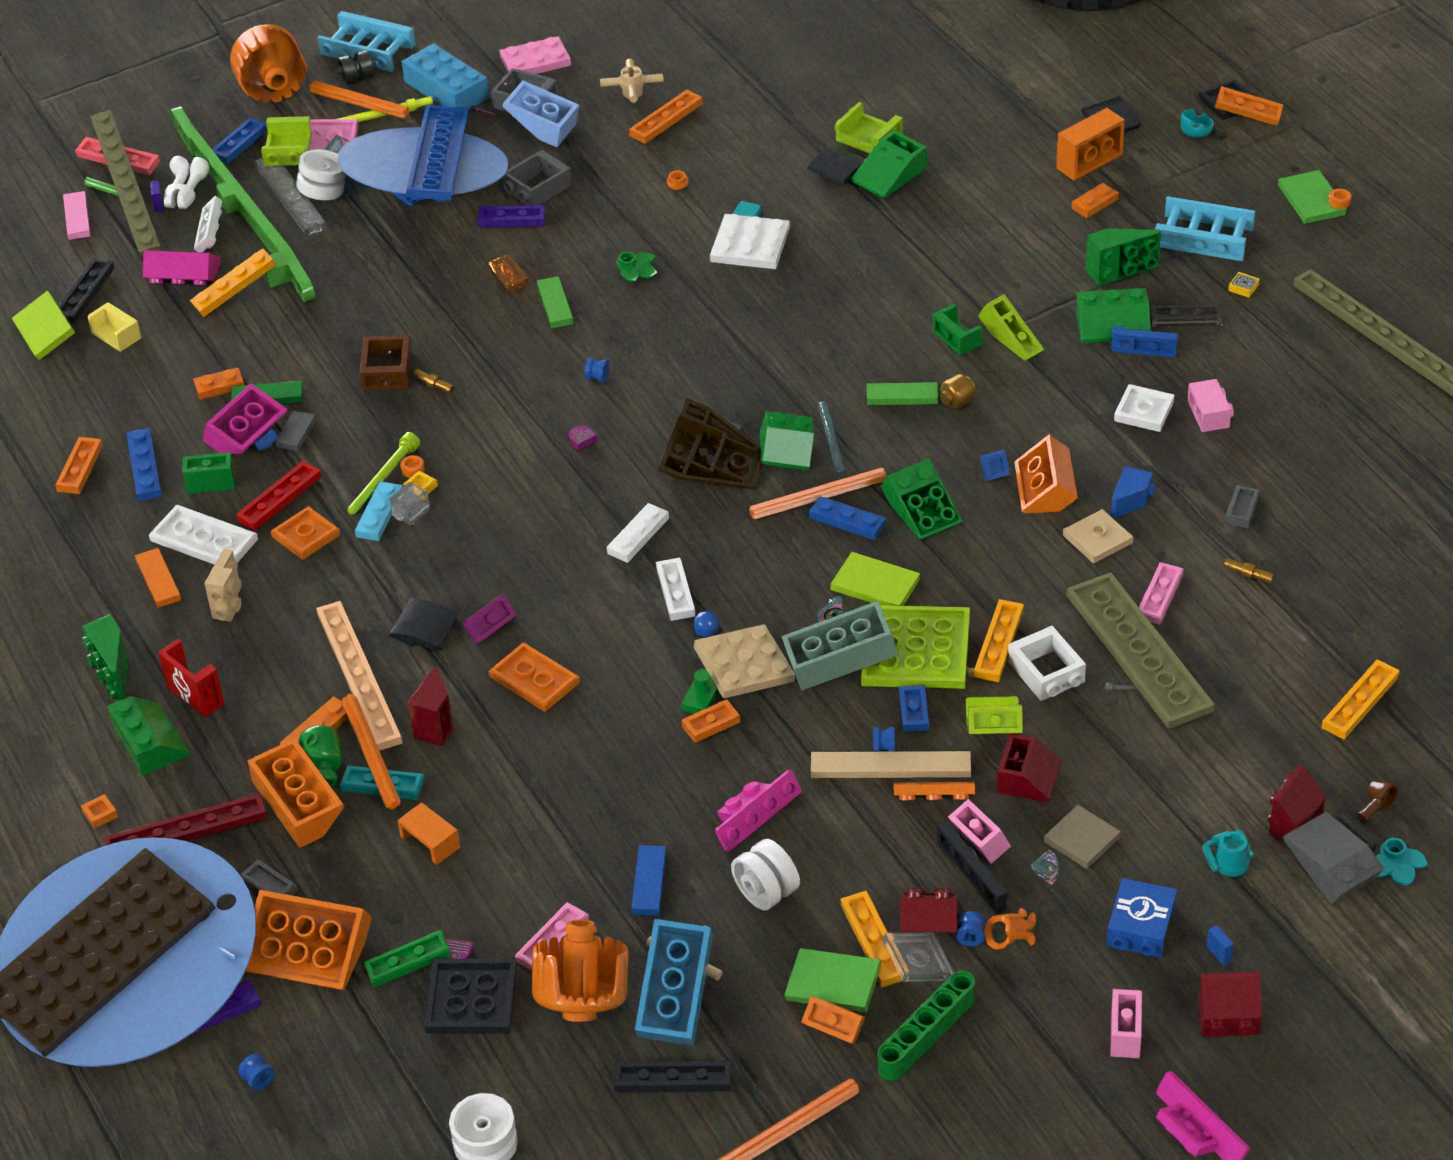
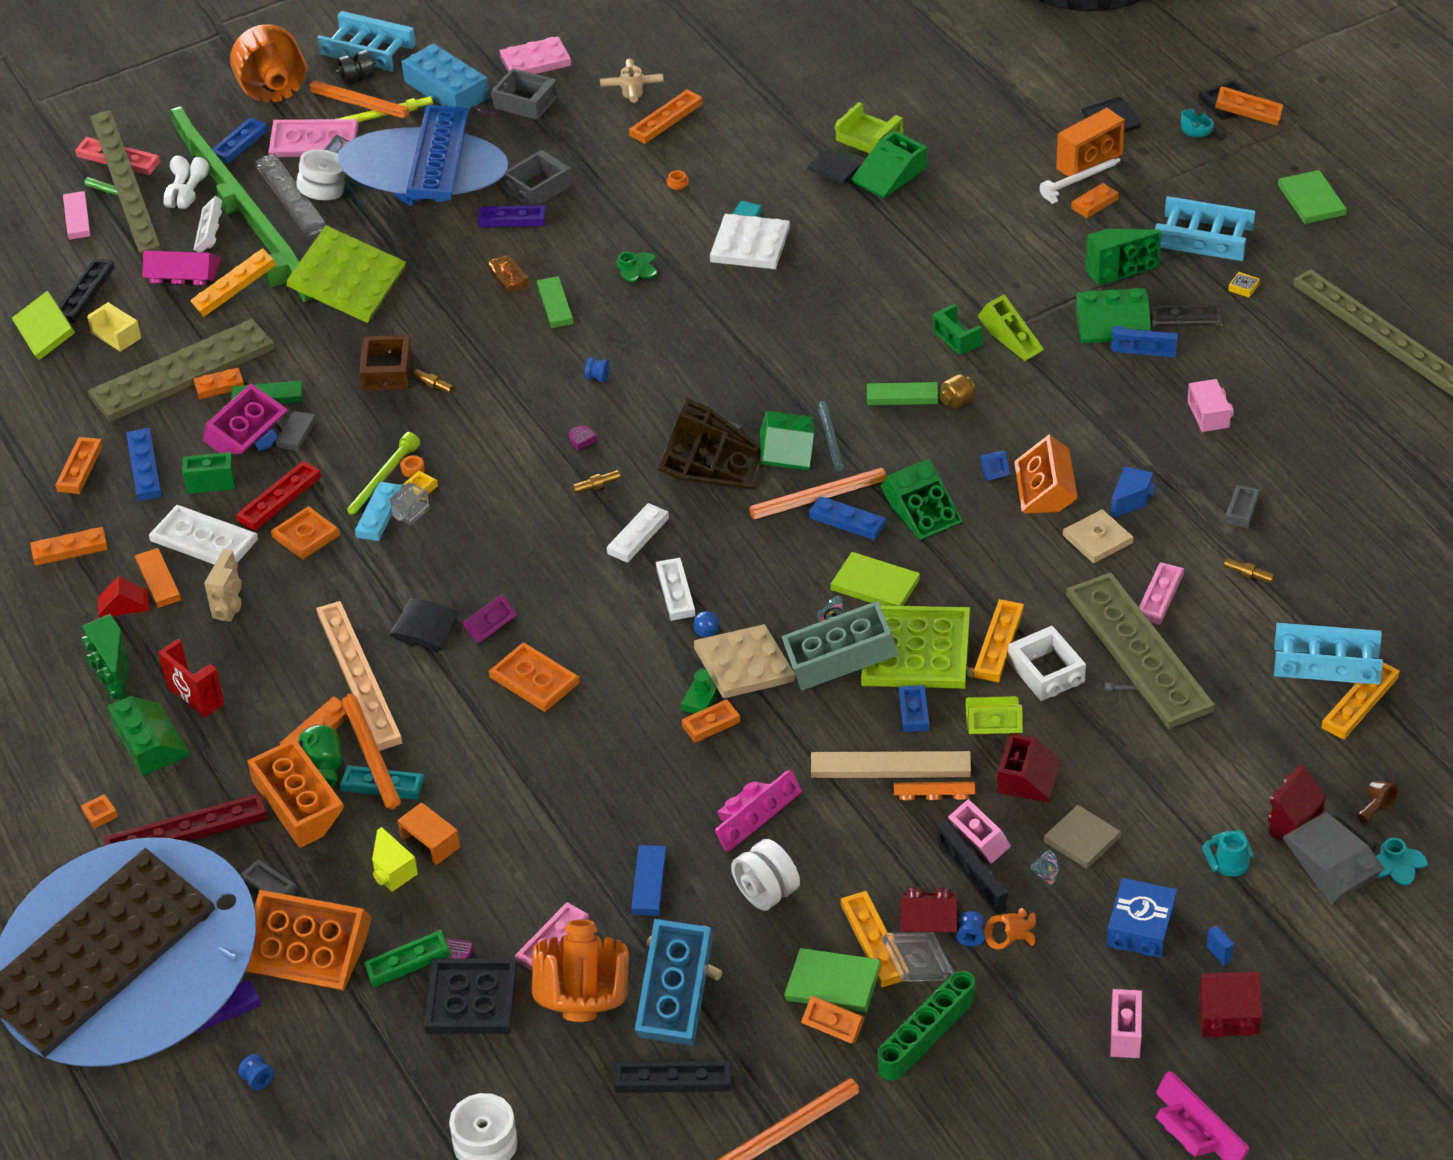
(68, 546): none -> orange plate
(122, 598): none -> red slope
(156, 196): dark purple tile -> none
(178, 369): none -> olive plate
(286, 140): lime panel -> none
(346, 274): none -> lime plate
(392, 861): none -> neon yellow slope
(431, 710): dark red slope -> none
(542, 112): light blue slope -> none
(596, 482): none -> pearl gold bar
(883, 739): blue wheel -> none
(1048, 188): none -> white piece
(1144, 407): white plate -> none
(1332, 641): none -> medium azure fence
(1340, 198): orange tile -> none

